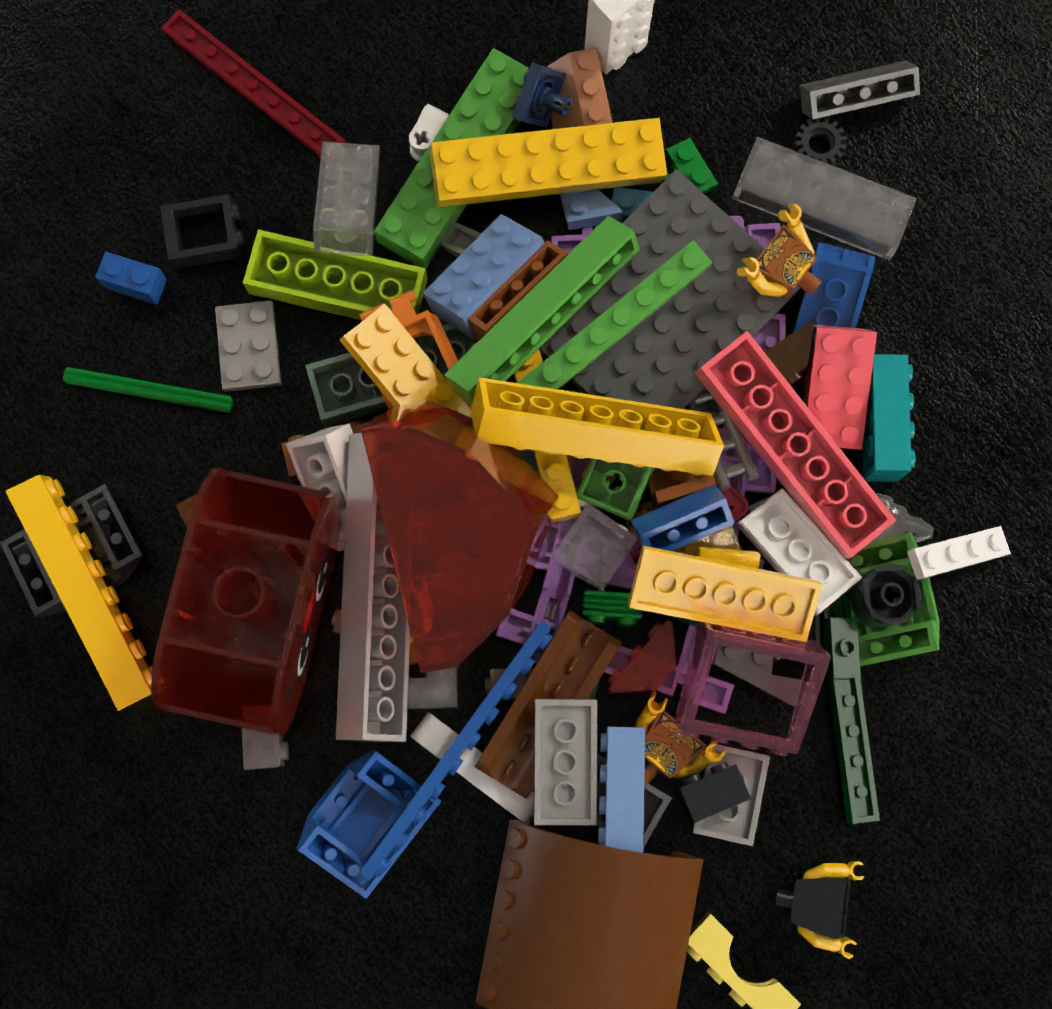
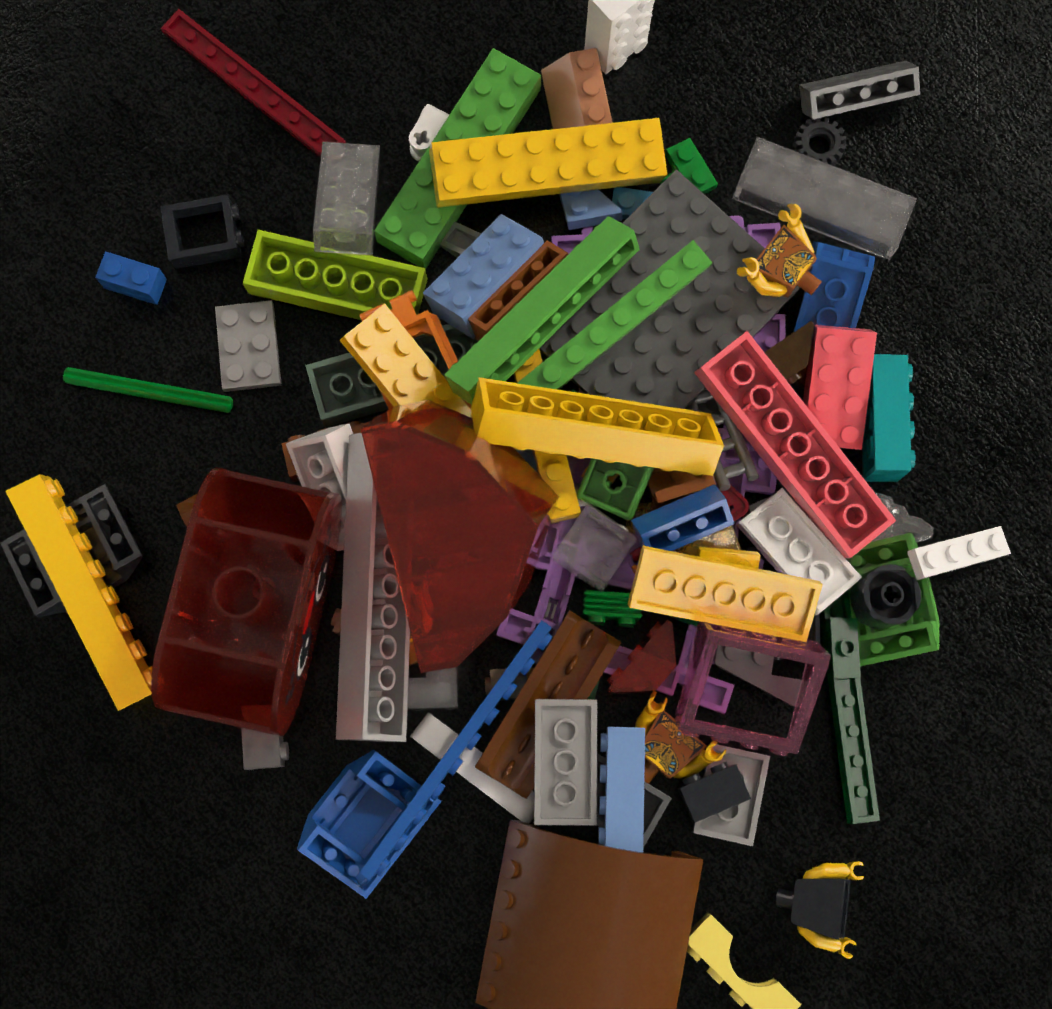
(541, 96): dark blue plate -> none

